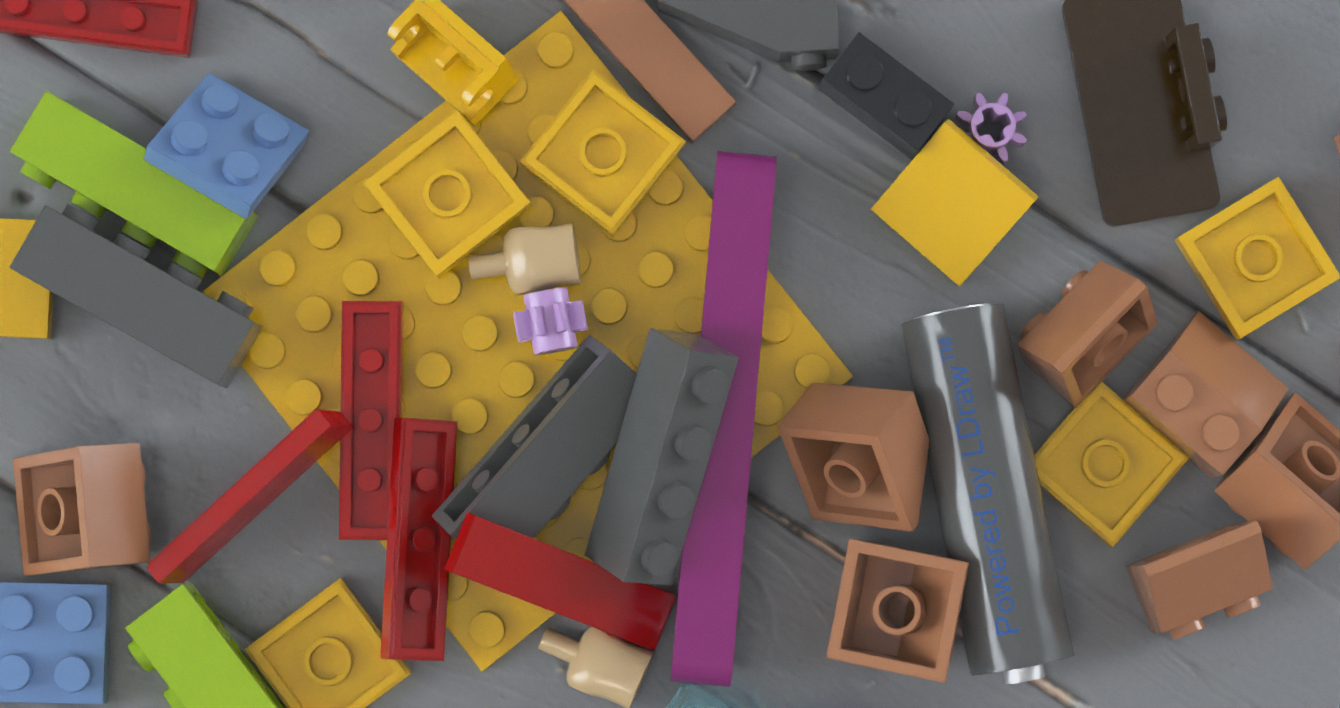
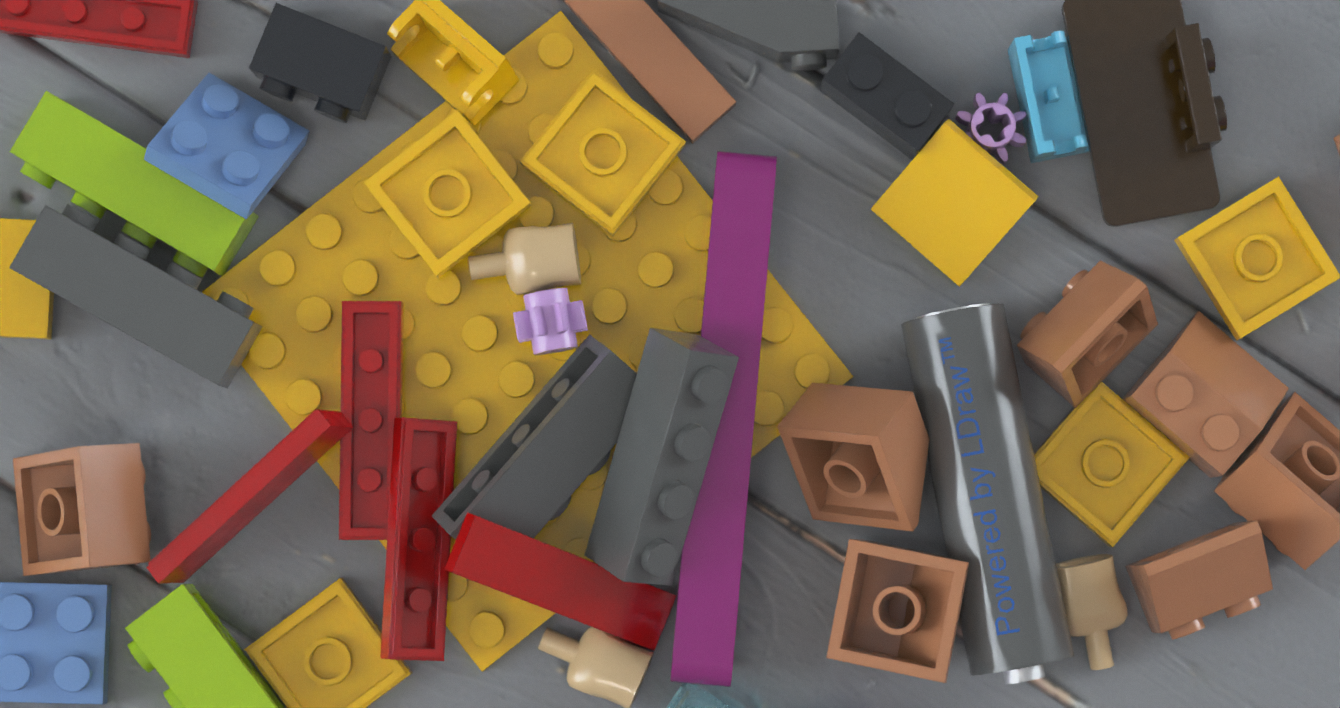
(319, 63): none -> black brick
(1048, 96): none -> medium azure hinge
(1092, 604): none -> tan piece

